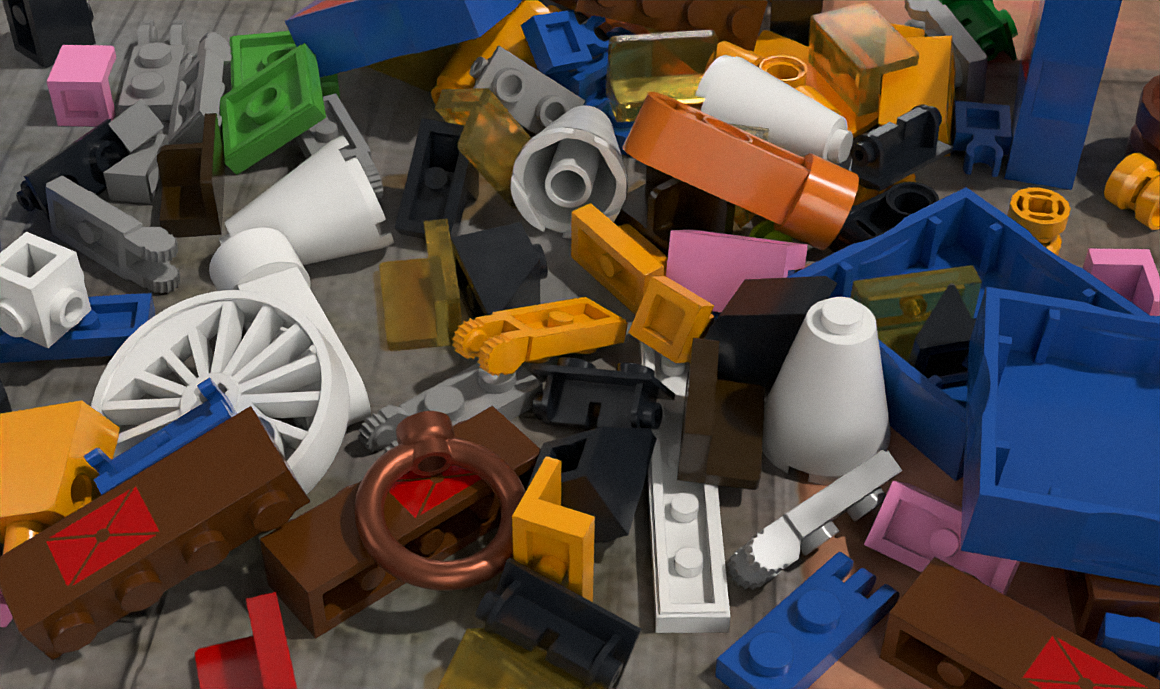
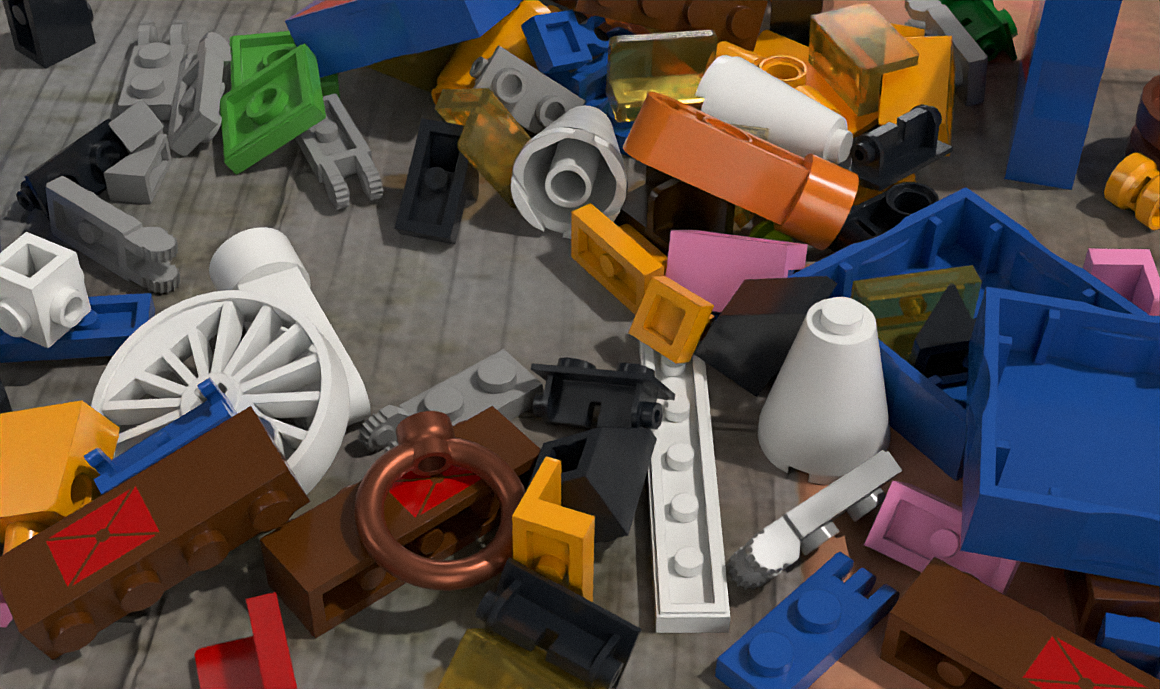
(81, 85): bright pink panel -> none
(193, 184): dark brown panel -> none
(320, 208): white cone -> none
(422, 294): clear yellow panel -> none
(498, 269): black slope -> none
(538, 333): light orange hinge -> none
(719, 425): dark brown panel -> none
(982, 132): blue plate -> none
(1042, 214): light orange wheel -> none

